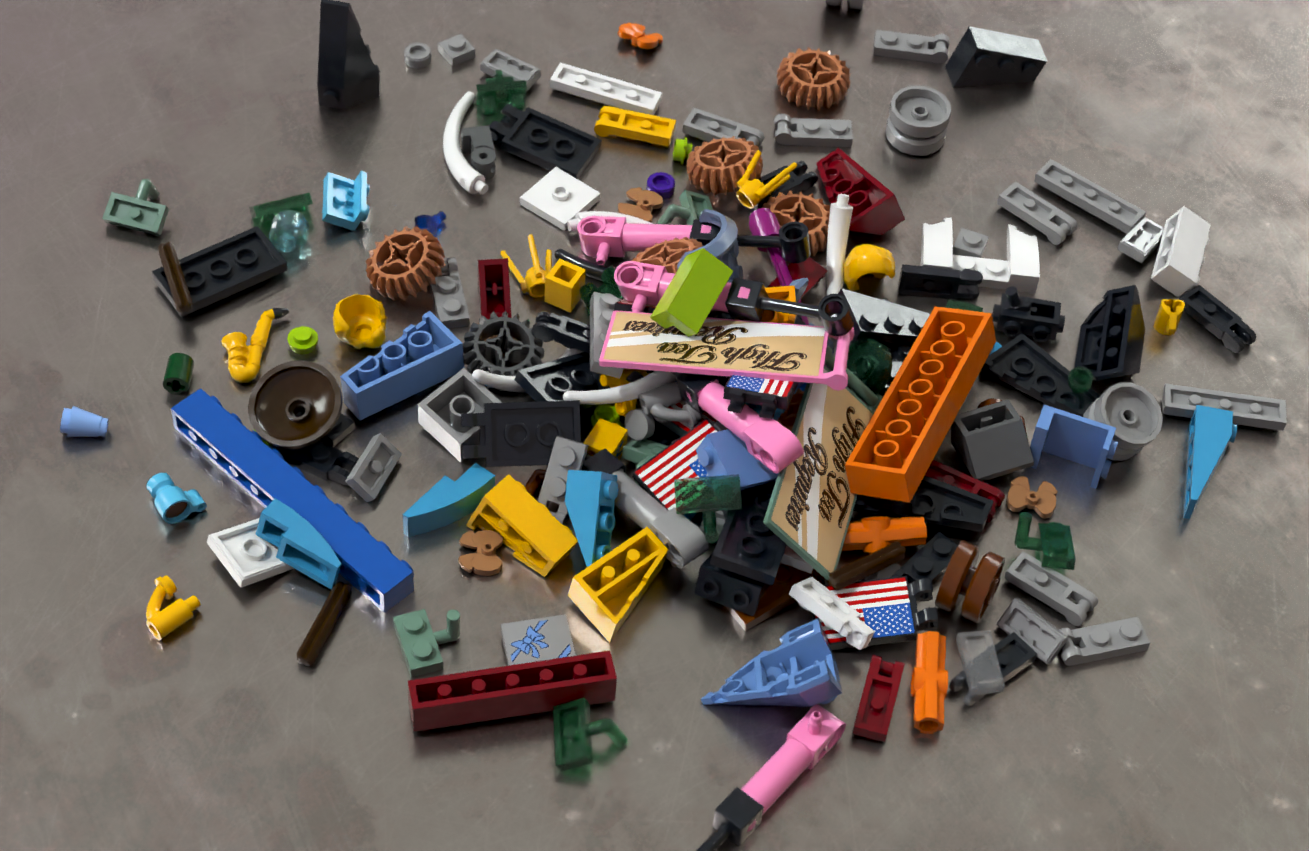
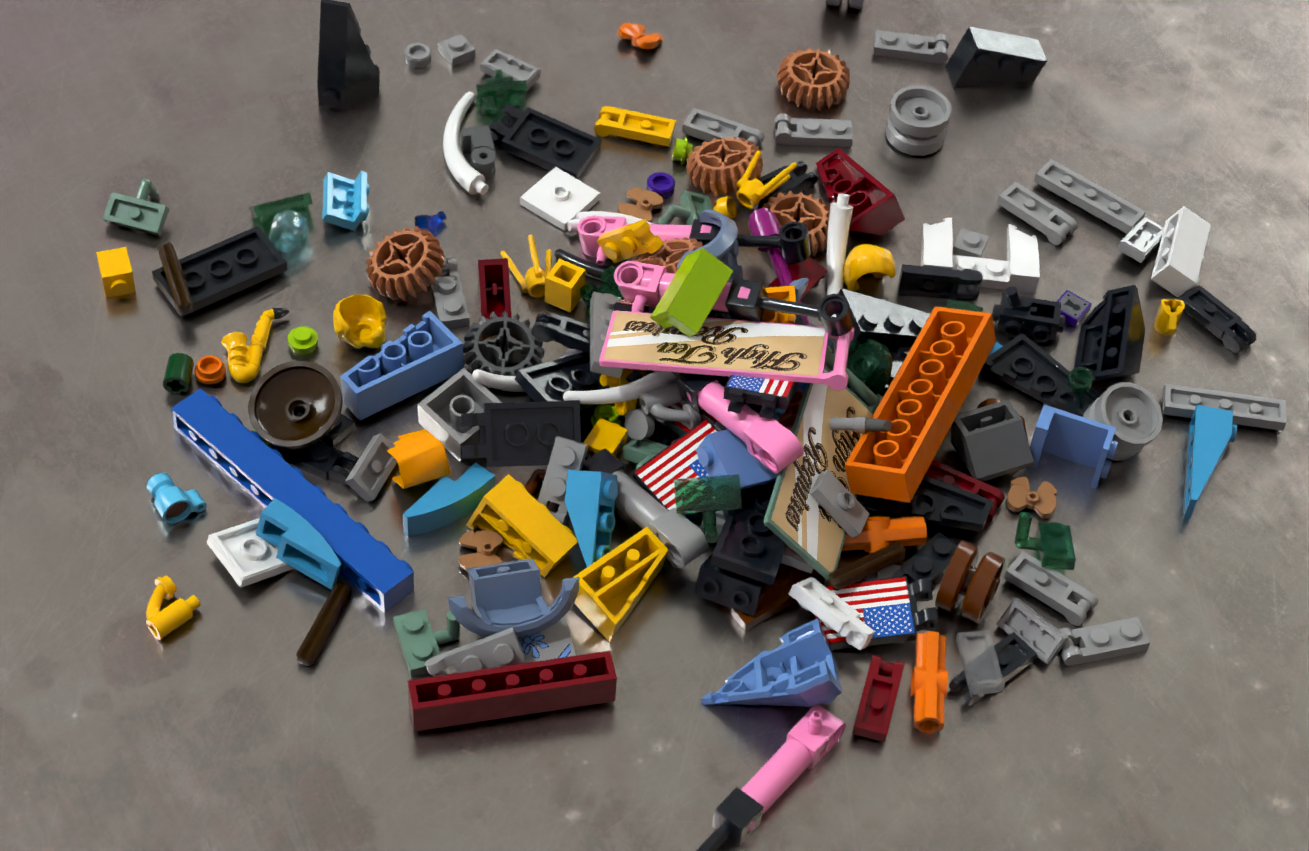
(81, 423): light blue cone -> none
(116, 272): none -> yellow brick
(210, 370): none -> orange plate
(419, 458): none -> light orange piece
(486, 653): none -> light grey plate
(510, 597): none -> sand blue piece
(574, 733): clear green plate -> none
(605, 89): white plate -> none
(629, 241): none -> yellow plate
(726, 206): none -> yellow hinge
(839, 503): none -> light grey plate
(860, 424): none -> light grey piece
(1073, 307): none -> tile

